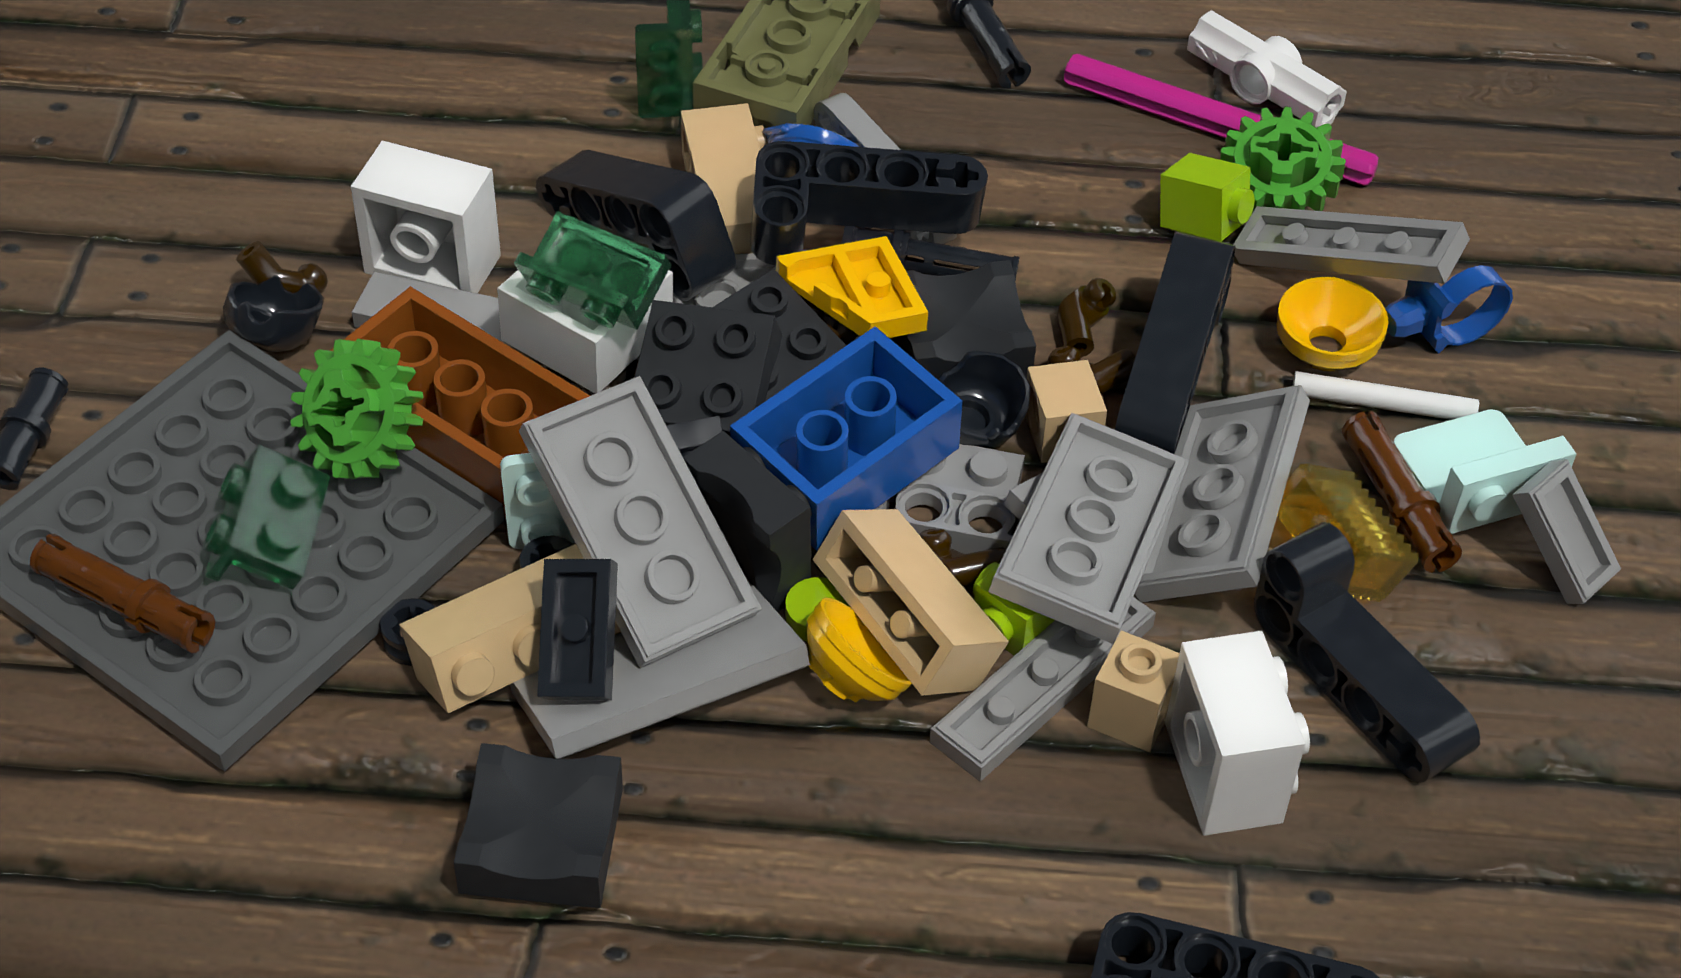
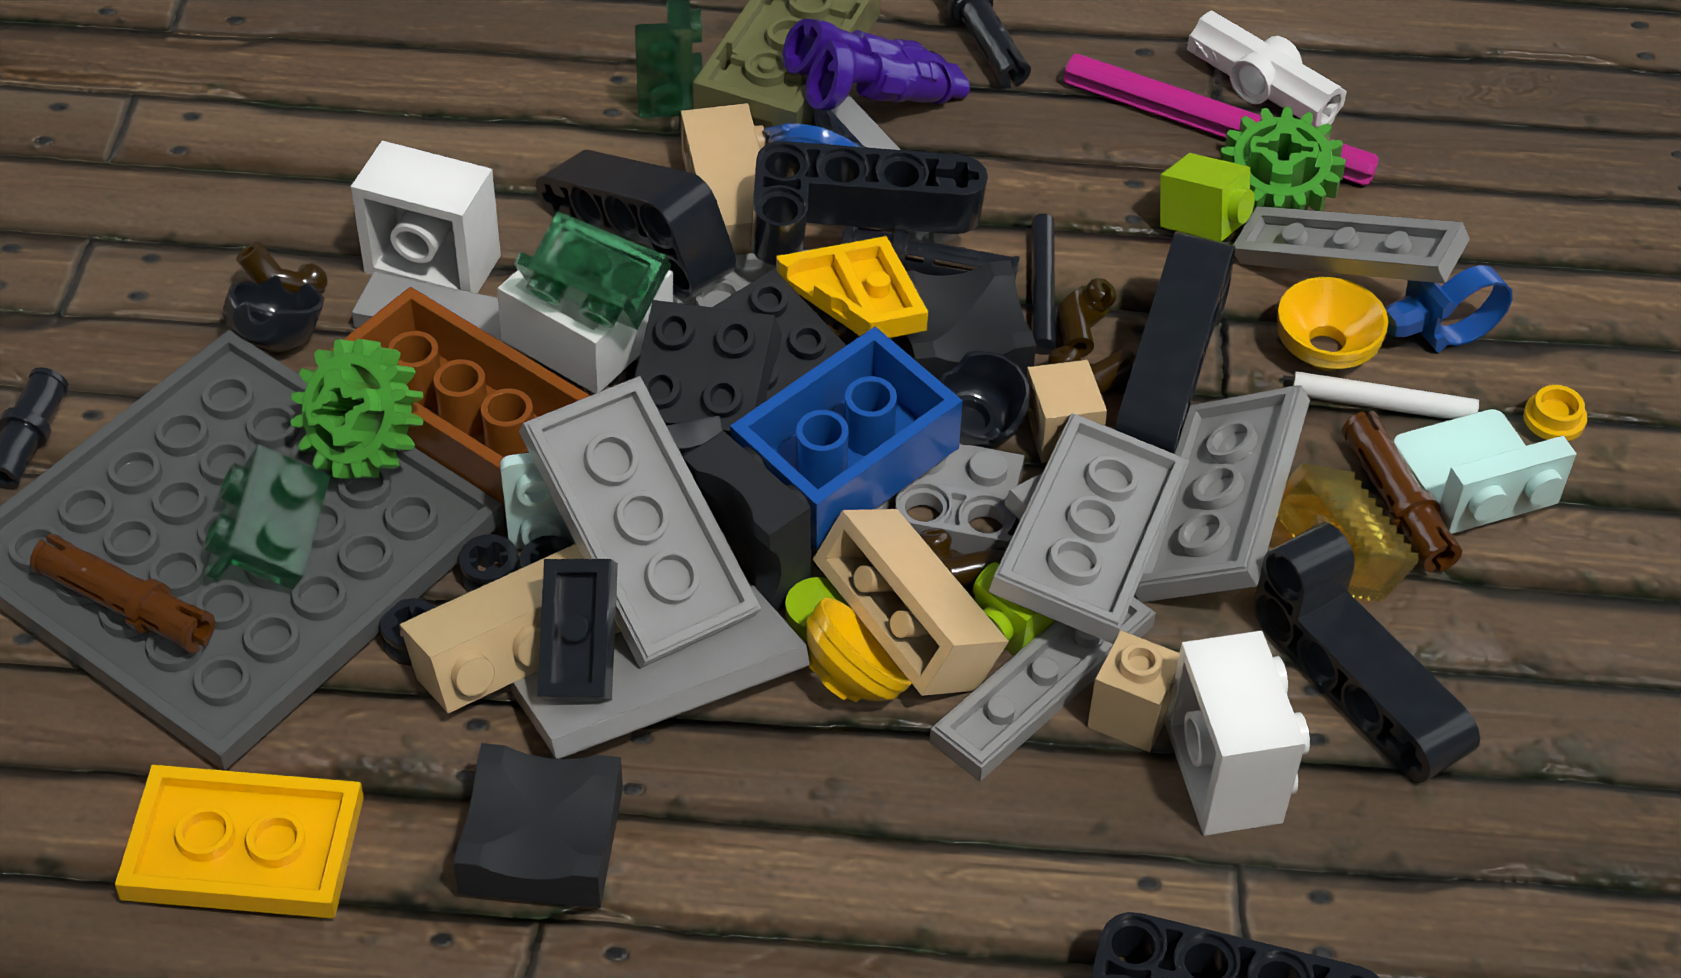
(241, 841): none -> yellow plate
(484, 552): none -> black bush
(880, 67): none -> dark purple piece
(1043, 283): none -> black bar
(1556, 413): none -> yellow plate
(1567, 531): light grey tile -> none

